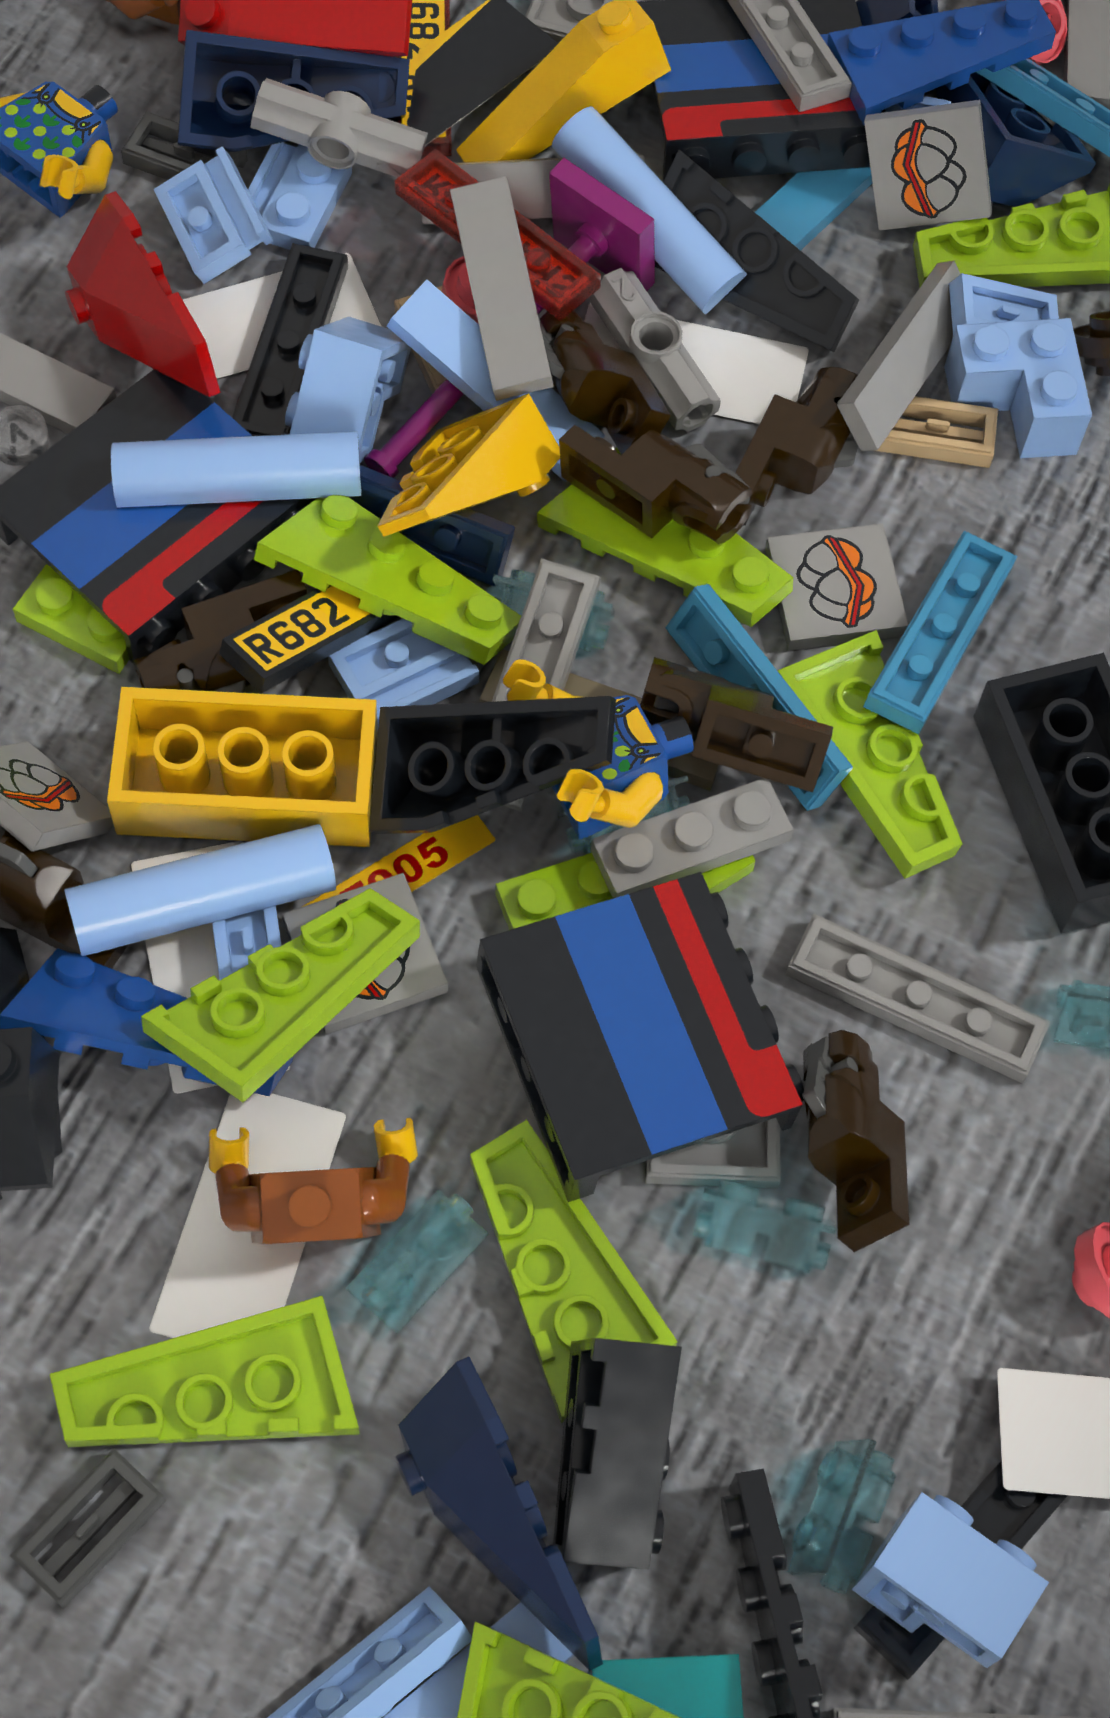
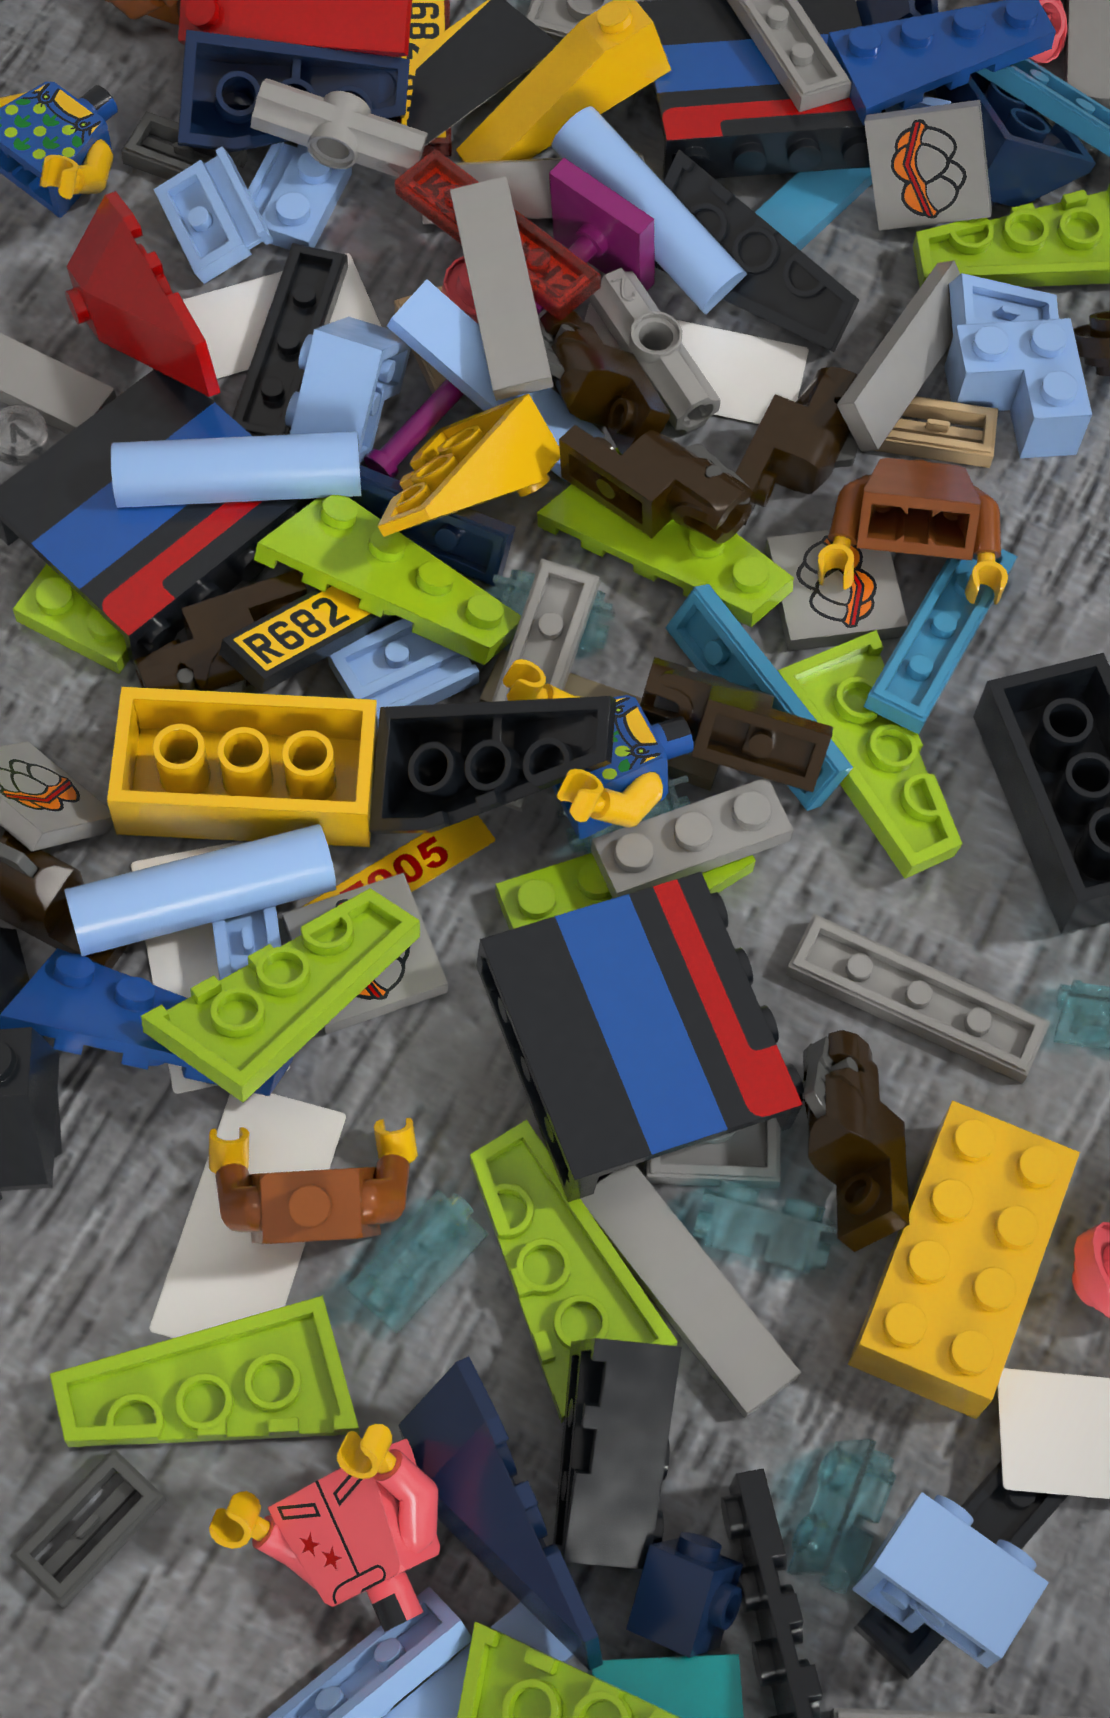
(349, 1528): none -> coral torso
(686, 1595): none -> dark blue brick
(690, 1290): none -> light grey tile
(920, 512): none -> dark orange torso
(965, 1260): none -> yellow brick

